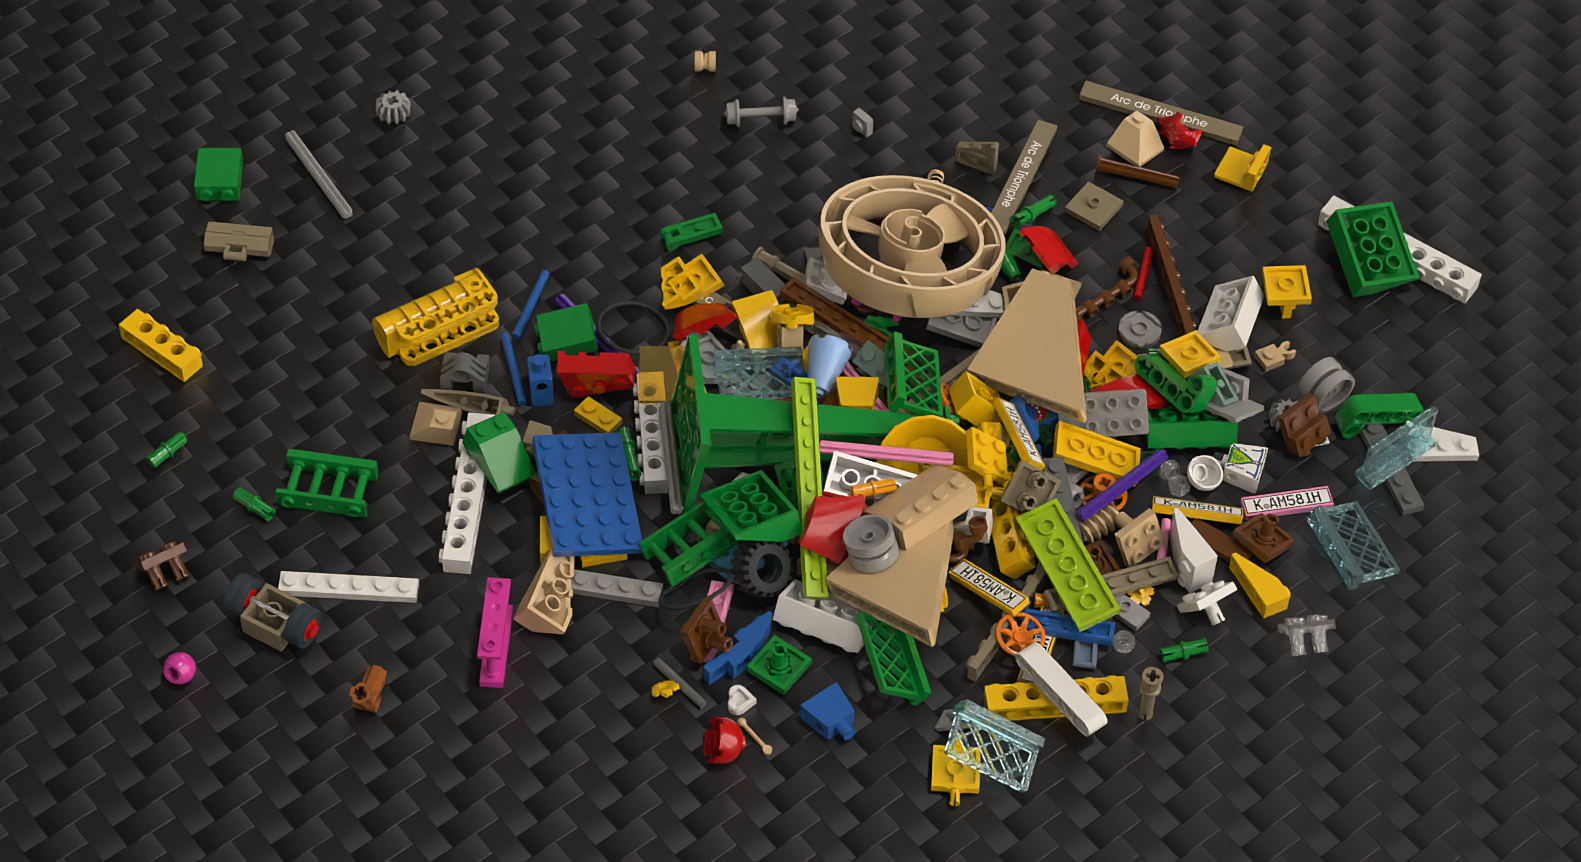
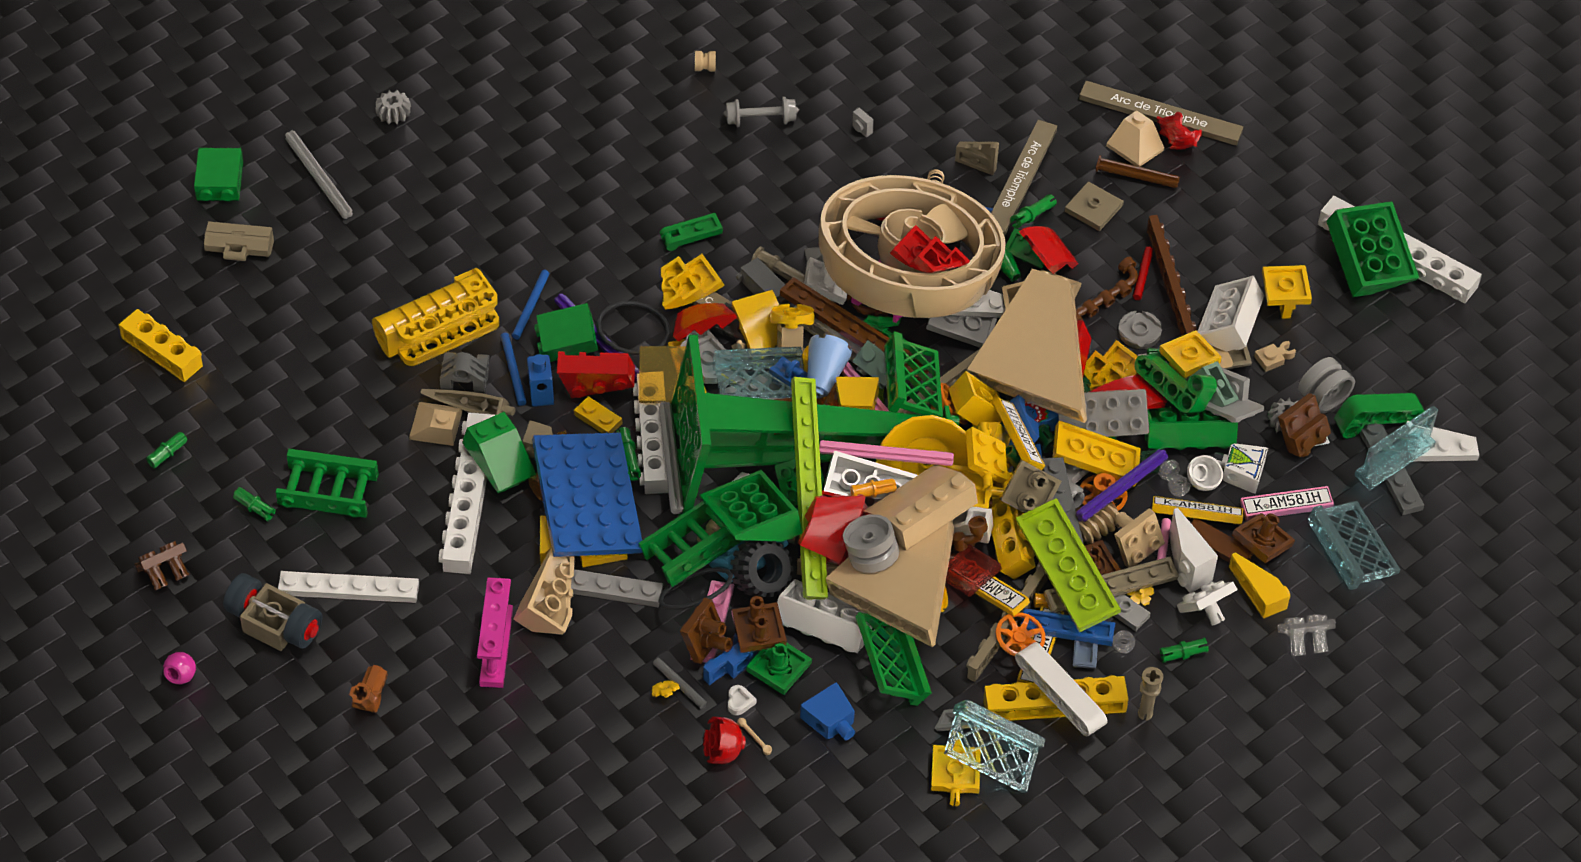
(758, 626): none -> reddish brown plate
(926, 254): none -> red slope
(971, 570): none -> clear red tile
(1243, 168): yellow bracket -> none

